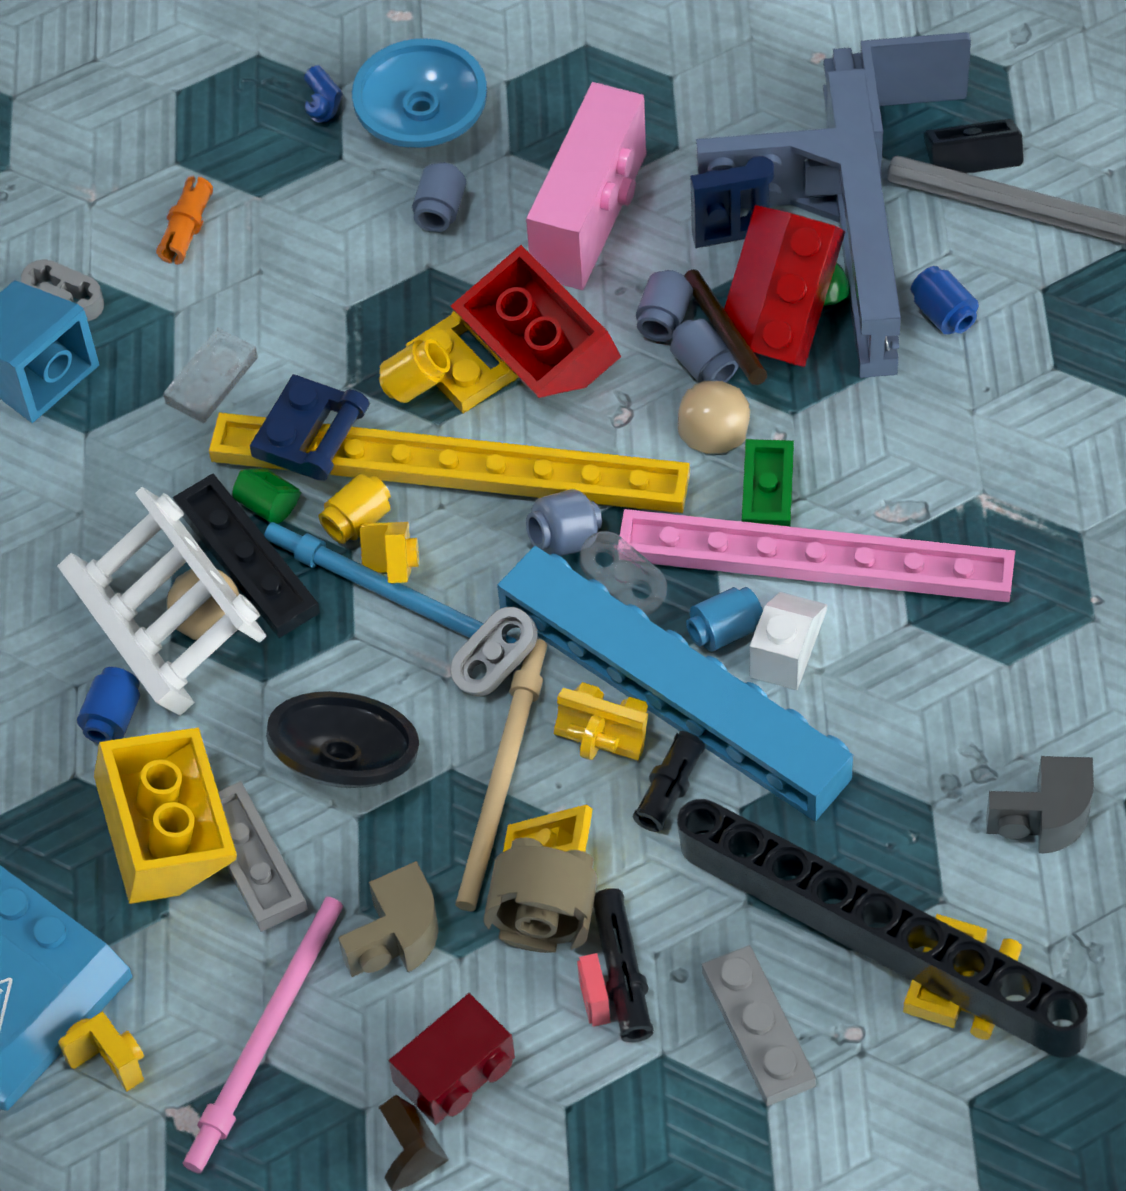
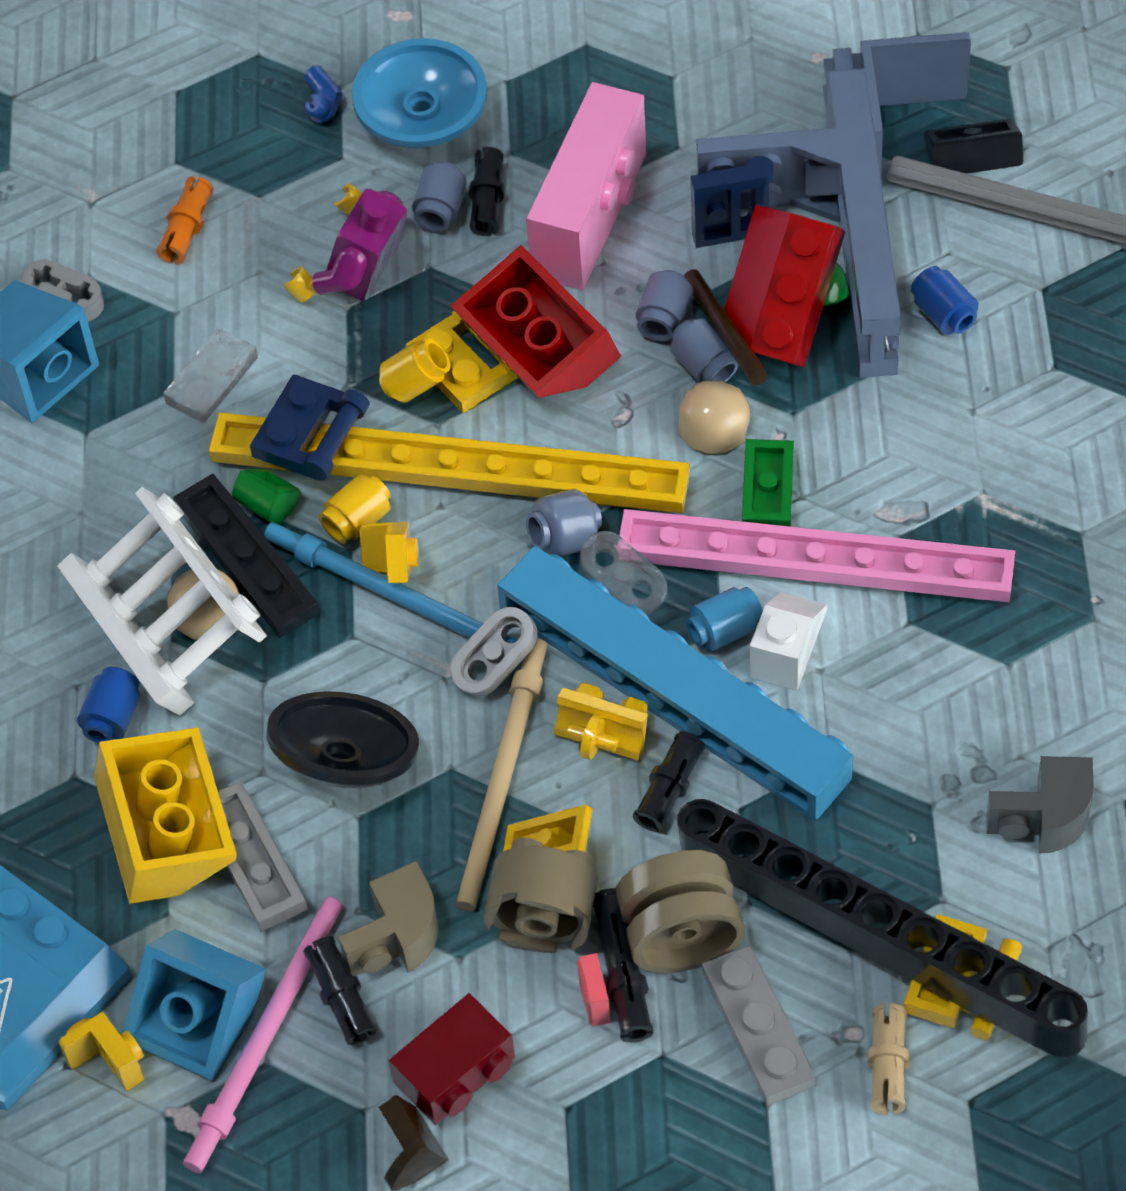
(192, 1002): none -> dark azure slope
(340, 990): none -> black pin
(360, 249): none -> magenta torso
(486, 191): none -> black pin
(679, 911): none -> dark tan wheel
(888, 1058): none -> tan pin

